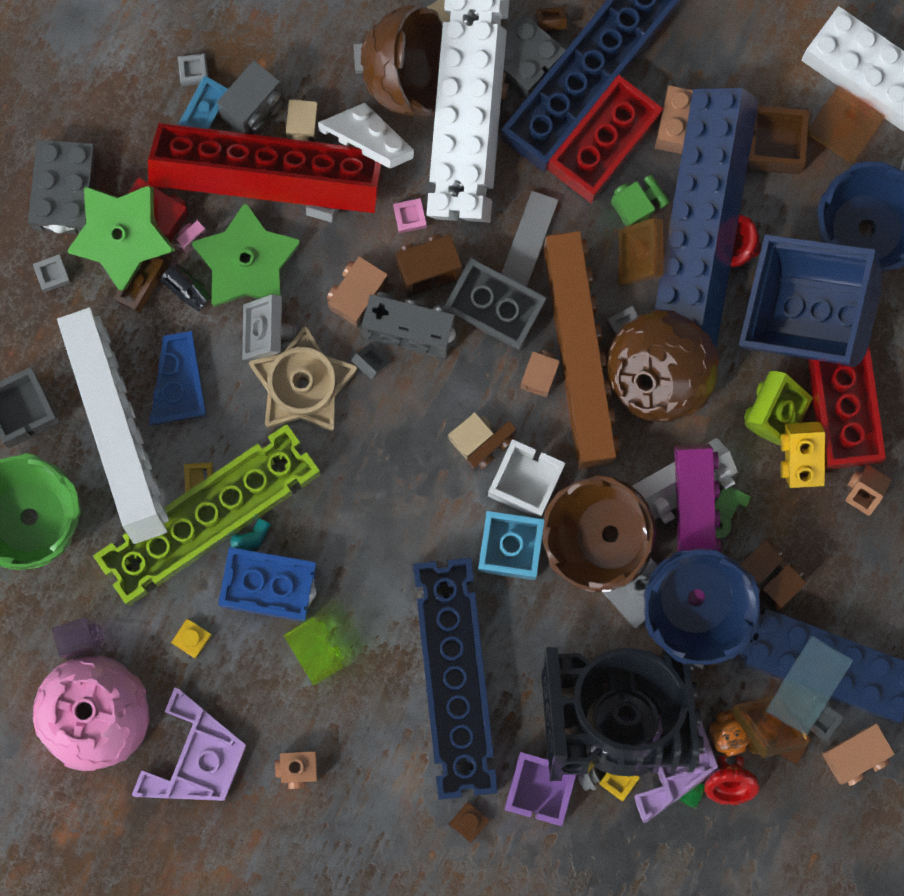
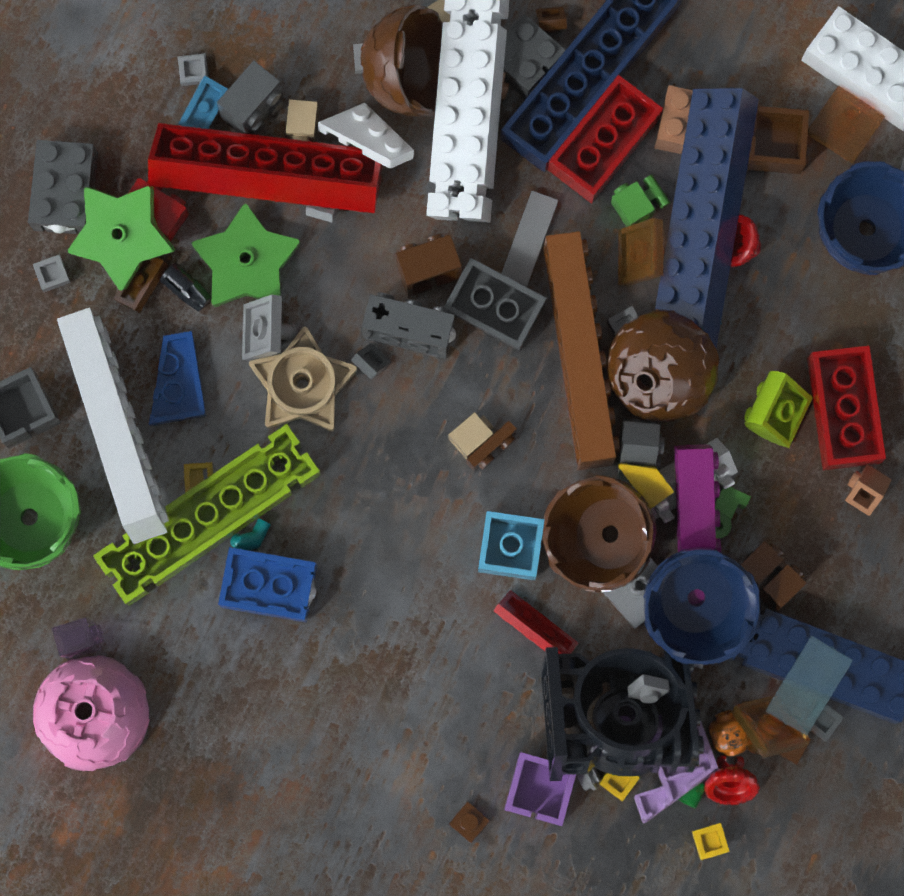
(189, 234): bright pink plate -> none
(191, 638): yellow plate -> none
(206, 761): lavender wing -> none
(297, 769): nougat brick -> none
(314, 651): clear neon green brick -> none
(352, 295): nougat brick -> none
(409, 215): bright pink plate -> none
(454, 678): dark blue brick -> none
(525, 482): white piece -> none
(534, 624): none -> red plate
(540, 373): nougat brick -> none
(640, 444): none -> dark grey brick
(647, 482): none -> yellow tile
(648, 688): none -> light grey plate
(710, 841): none -> yellow tile
(803, 454): yellow brick -> none
(813, 300): dark blue container -> none
(858, 754): nougat brick -> none

